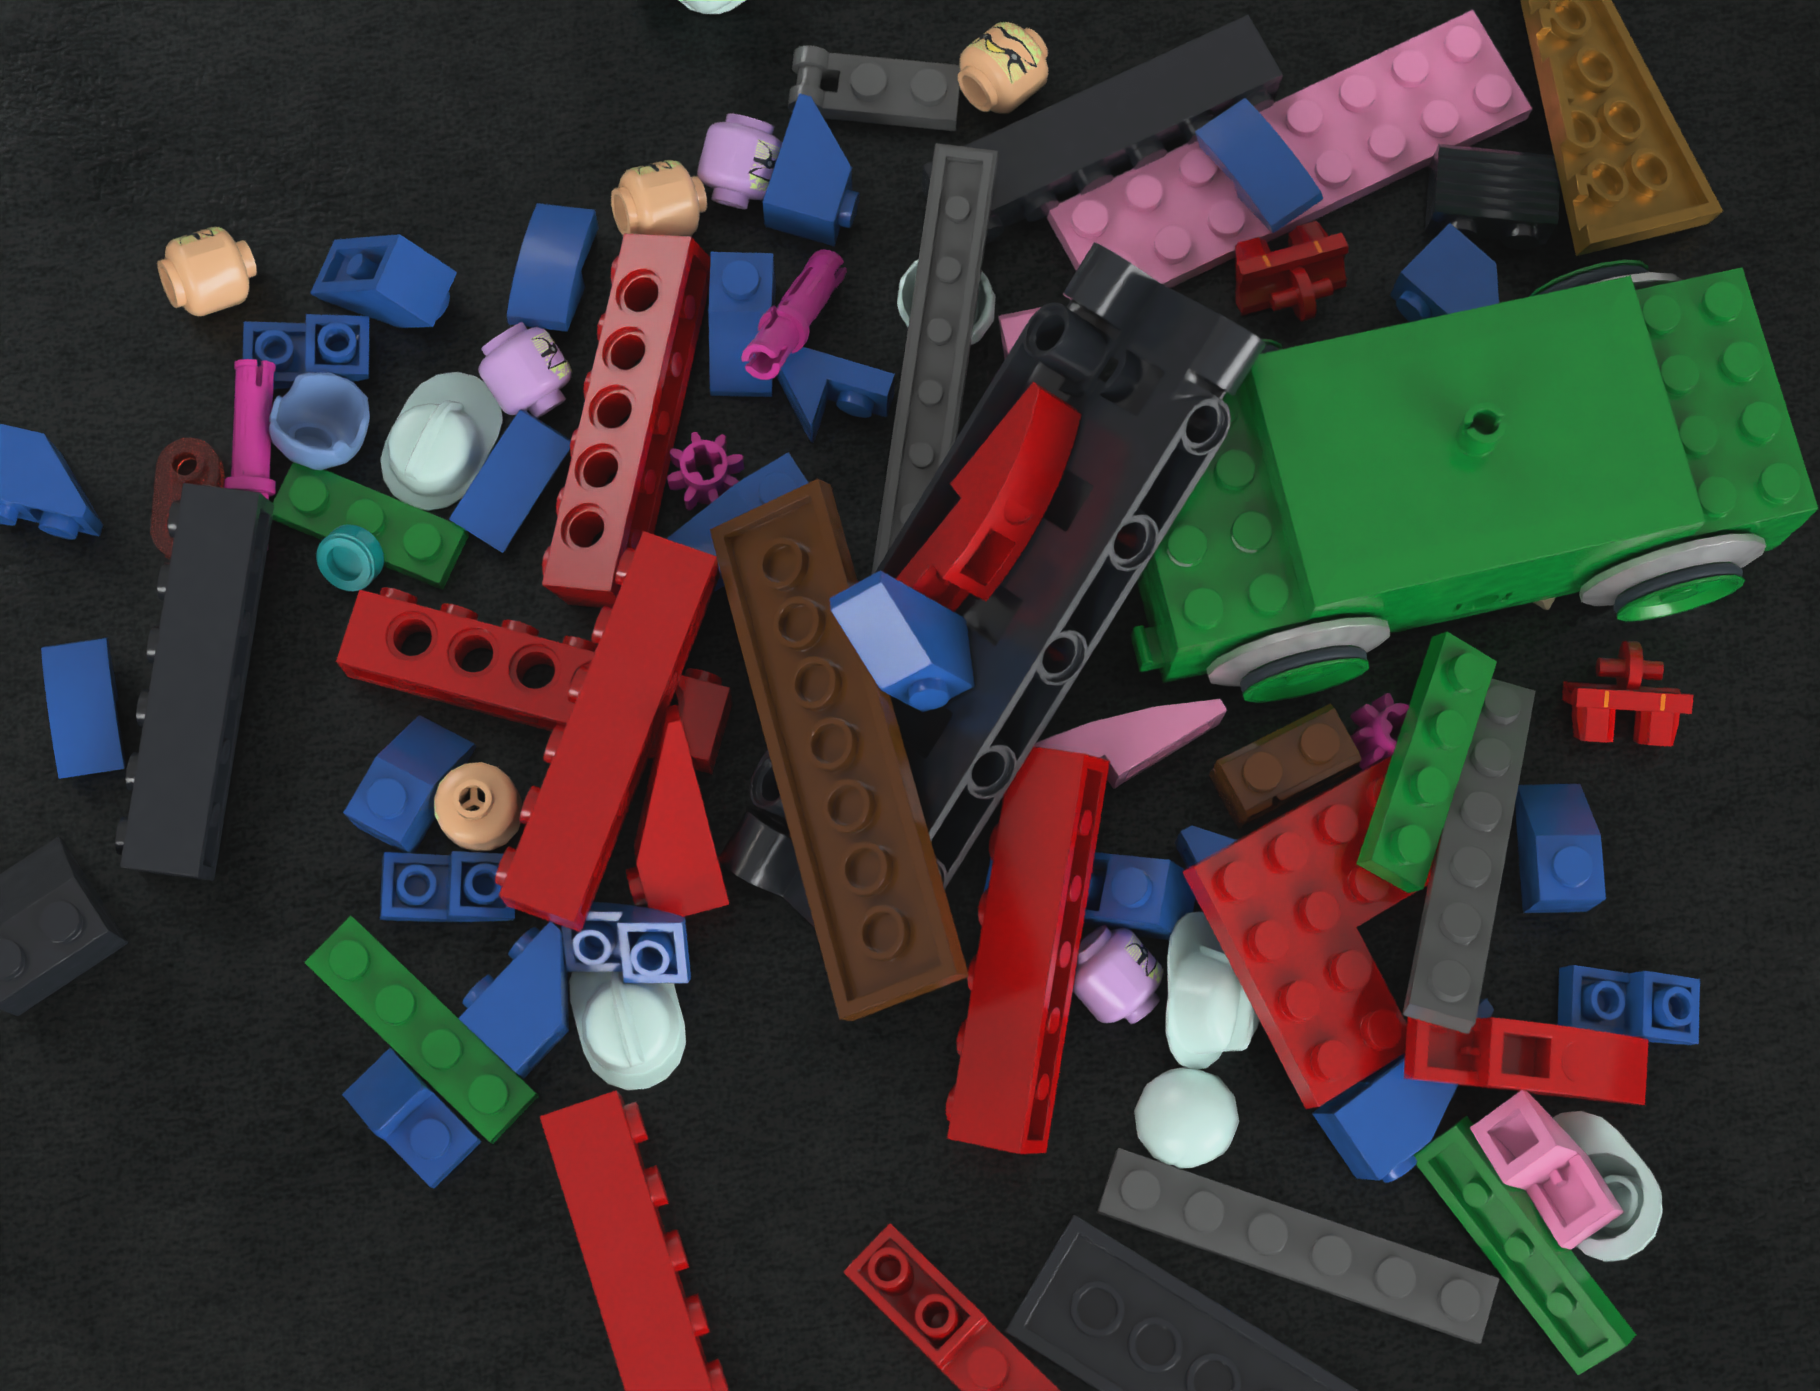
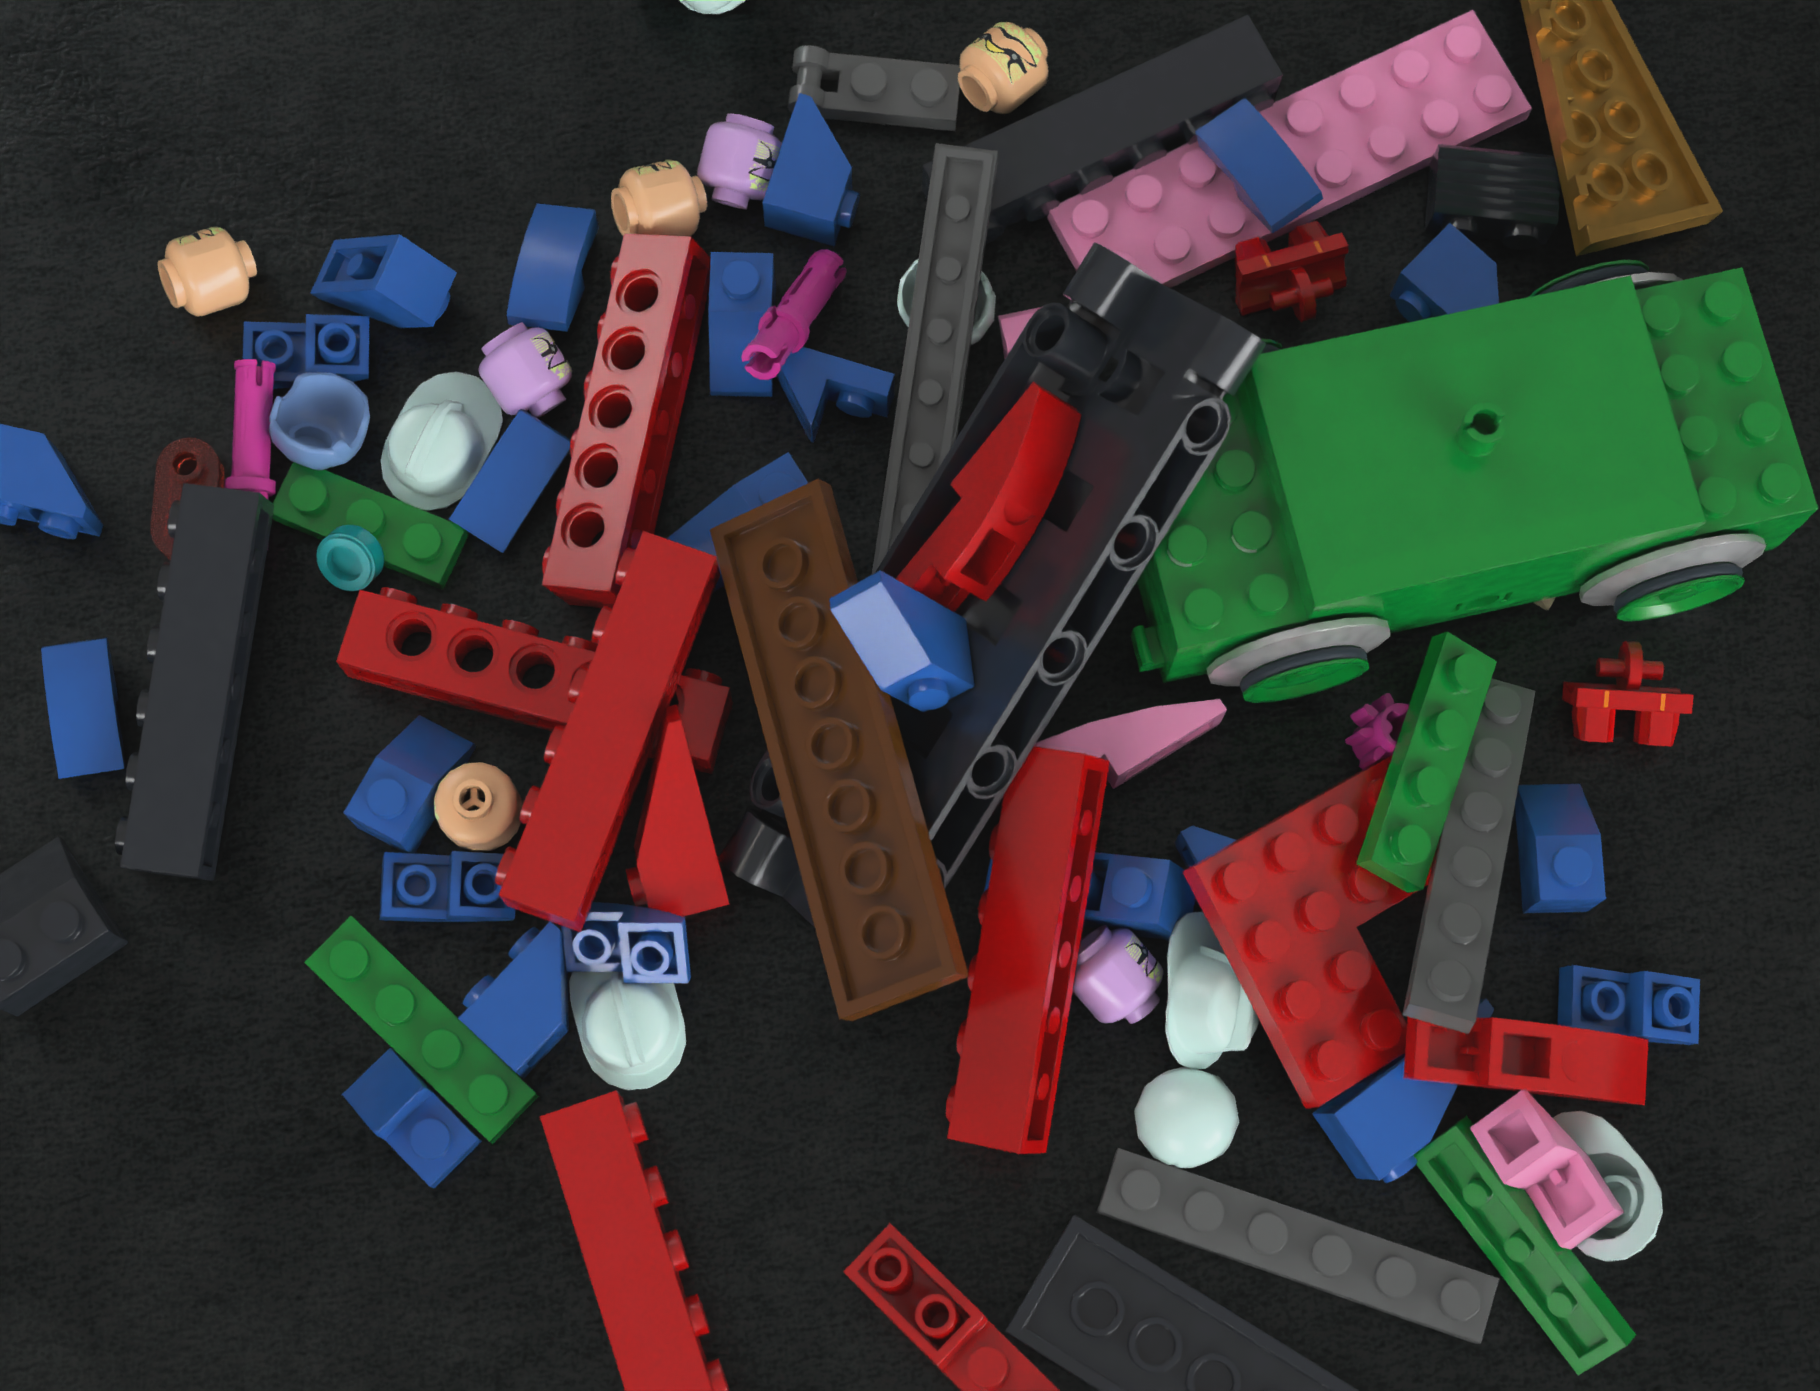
(703, 453): dark pink gear -> none
(1285, 766): reddish brown brick -> none

